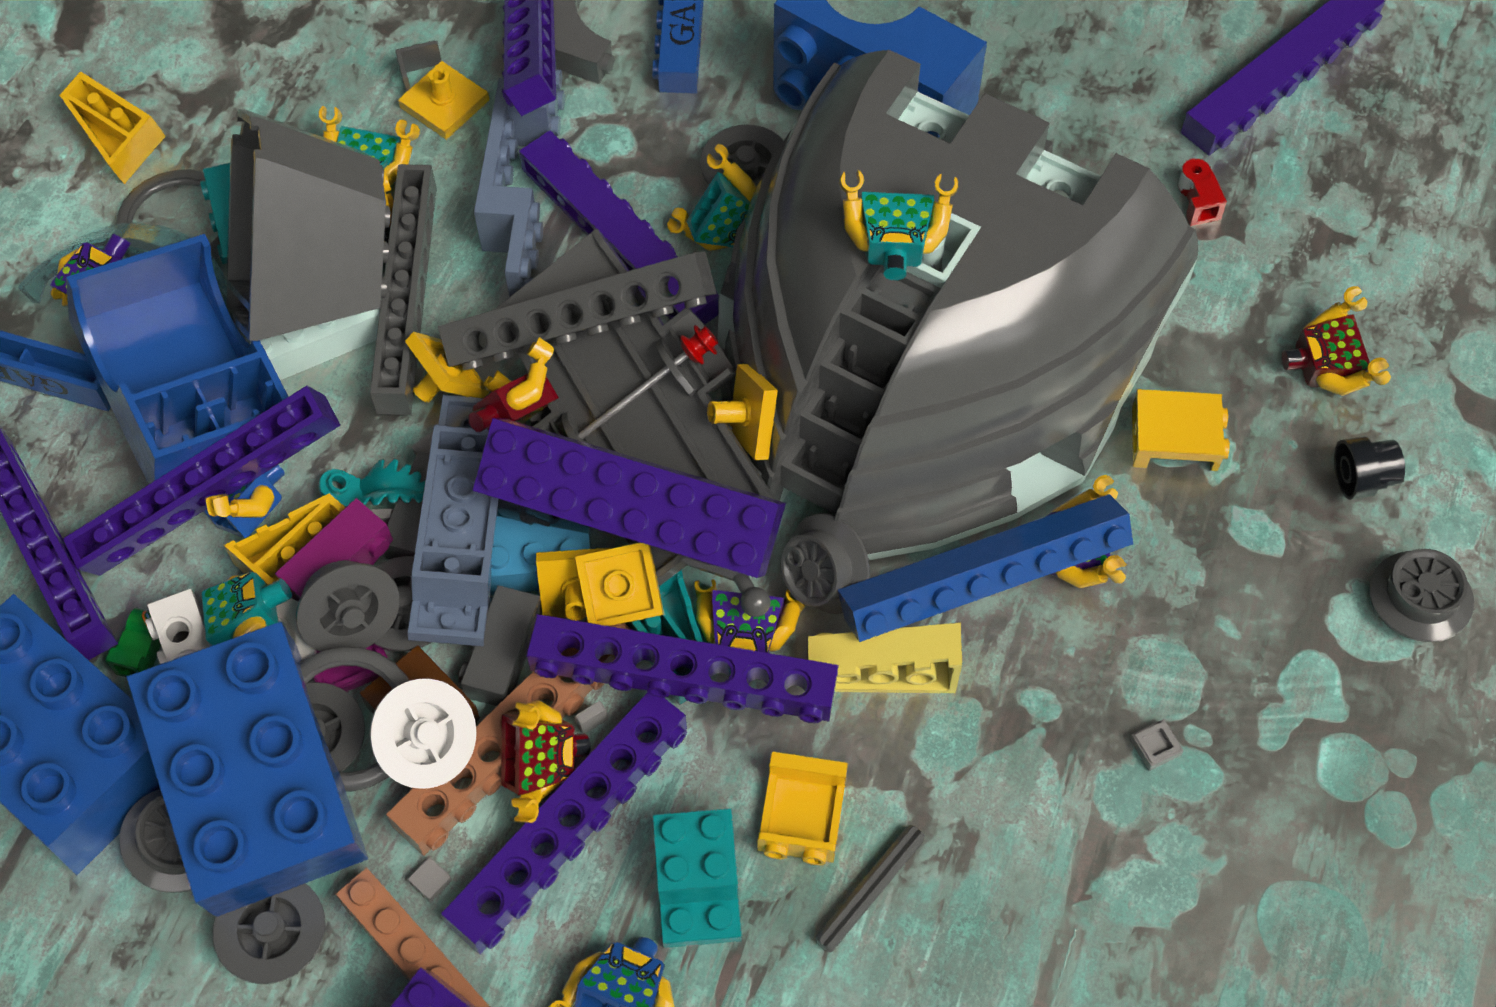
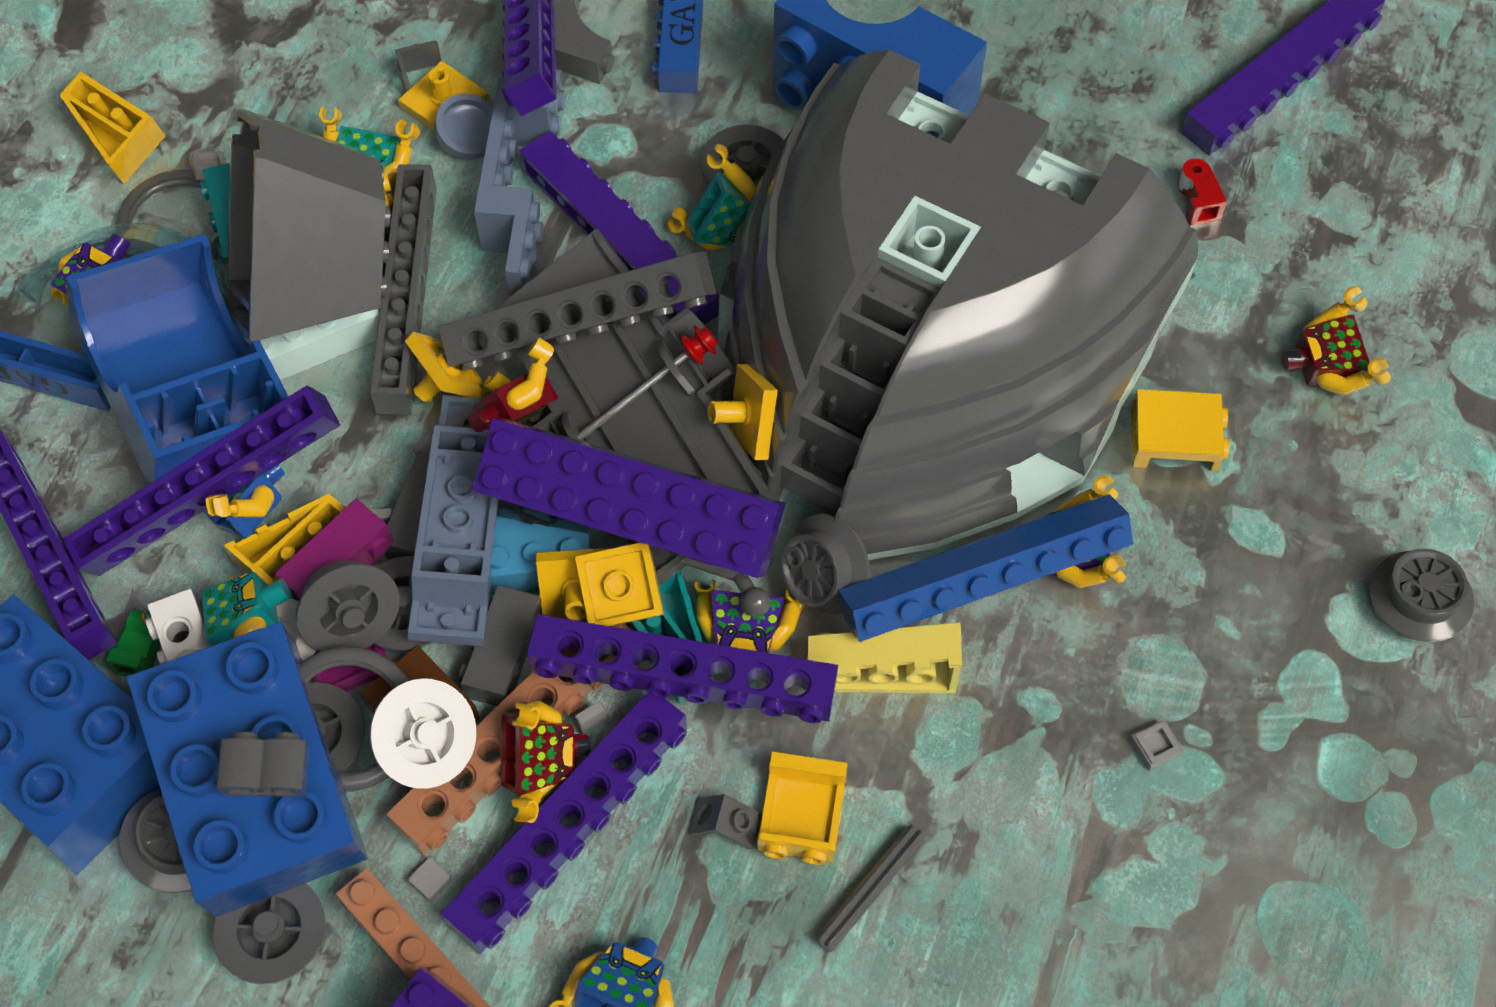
(204, 159): none -> light grey tile
(263, 766): none -> dark grey brick
(375, 486): teal plant -> none
(464, 126): none -> sand blue piece
(697, 878): teal bracket -> none
(727, 819): none -> dark grey bracket
(896, 226): torso -> none
(1367, 466): black piece -> none

